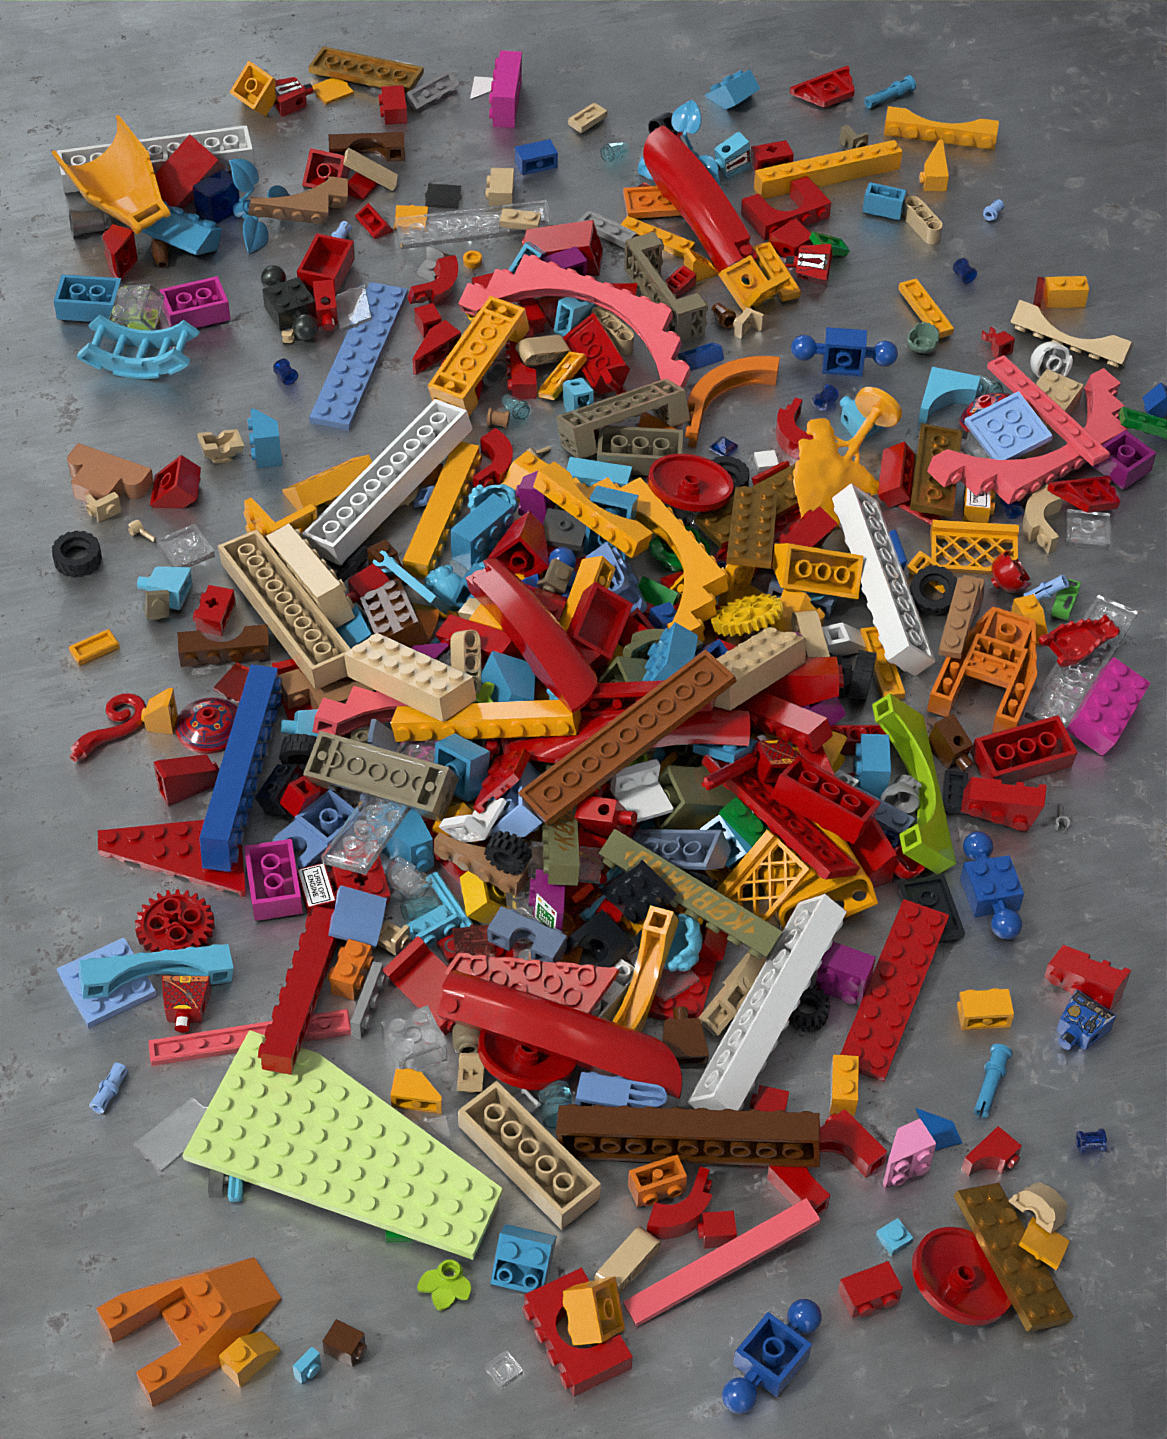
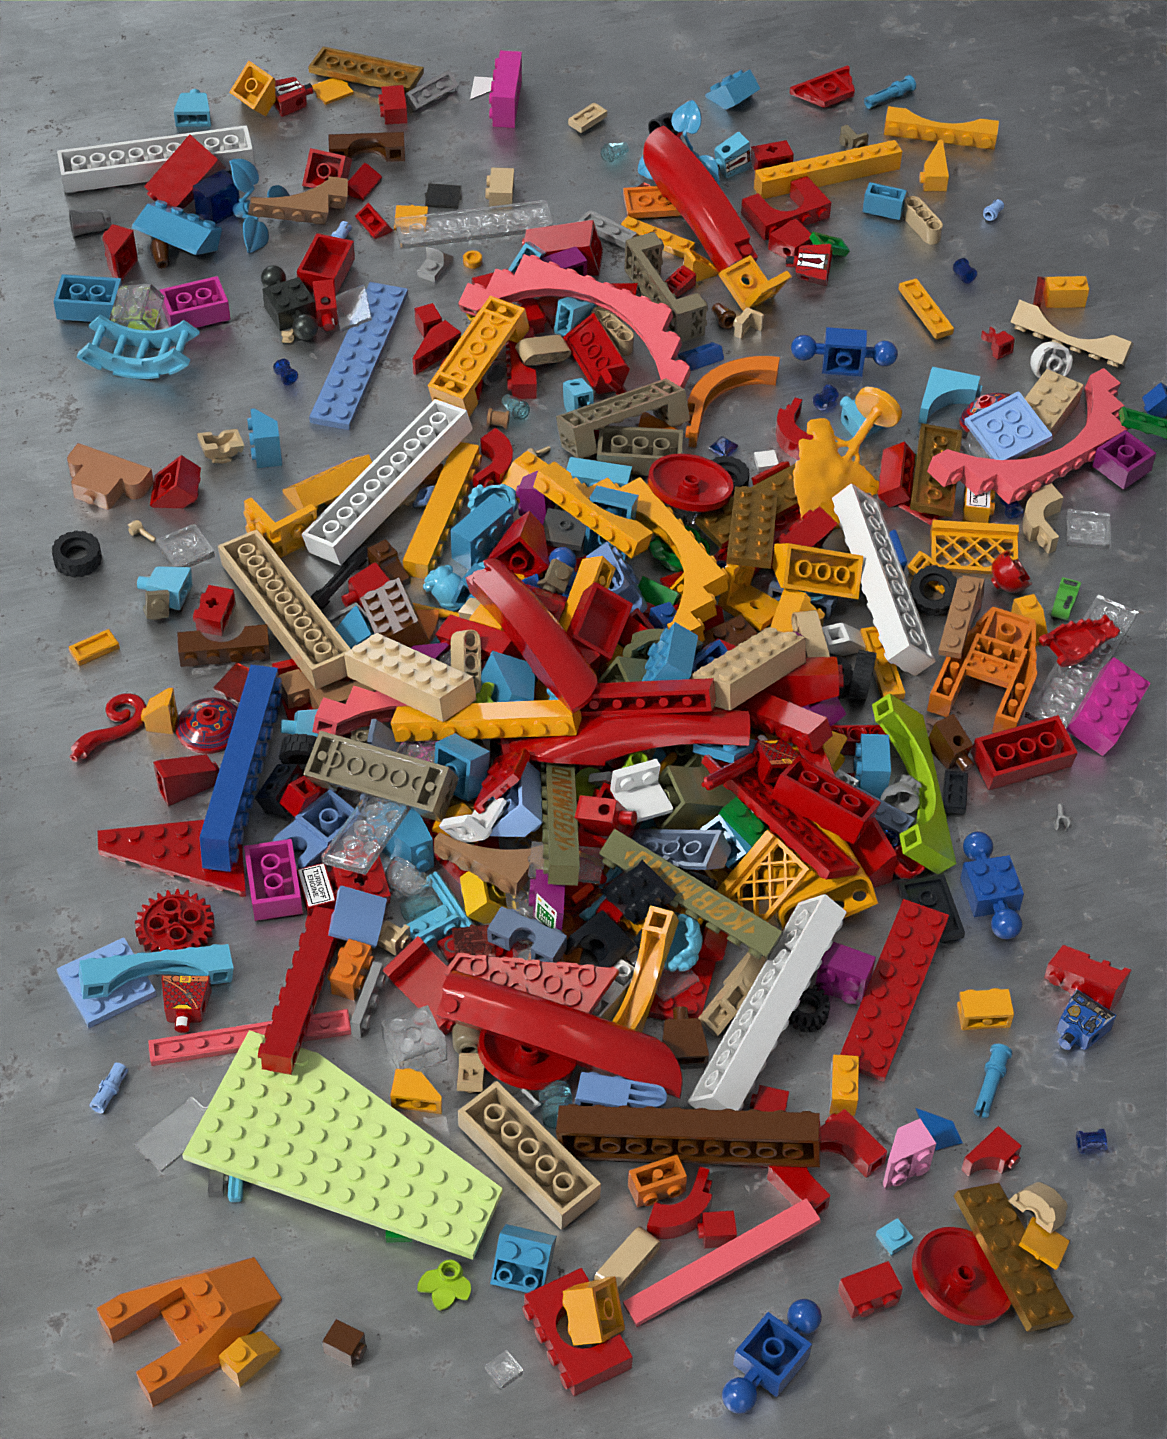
(104, 507): tan bracket -> none
(121, 181): light orange windscreen -> none
(192, 110): none -> medium azure torso
(307, 1365): medium azure plate -> none
(312, 574): tan brick -> none
(370, 169): tan tile -> none
(394, 568): medium azure tile -> none
(439, 289): red arch -> none
(493, 746): red plate -> none
(508, 853): black tyre -> none
(519, 219): tan plate -> none
(536, 157): blue brick -> none
(564, 371): light orange tile -> none
(627, 737): dark orange plate -> none
(747, 615): yellow gear -> none
(772, 267): light orange plate -> none
(923, 338): sand green hair -> none
(990, 385): clear light blue cone -> none
(1003, 803): red wedge -> none
(1047, 589): light blue pin -> none
(1049, 411): coral tile -> none
(1087, 493): red wing -> none

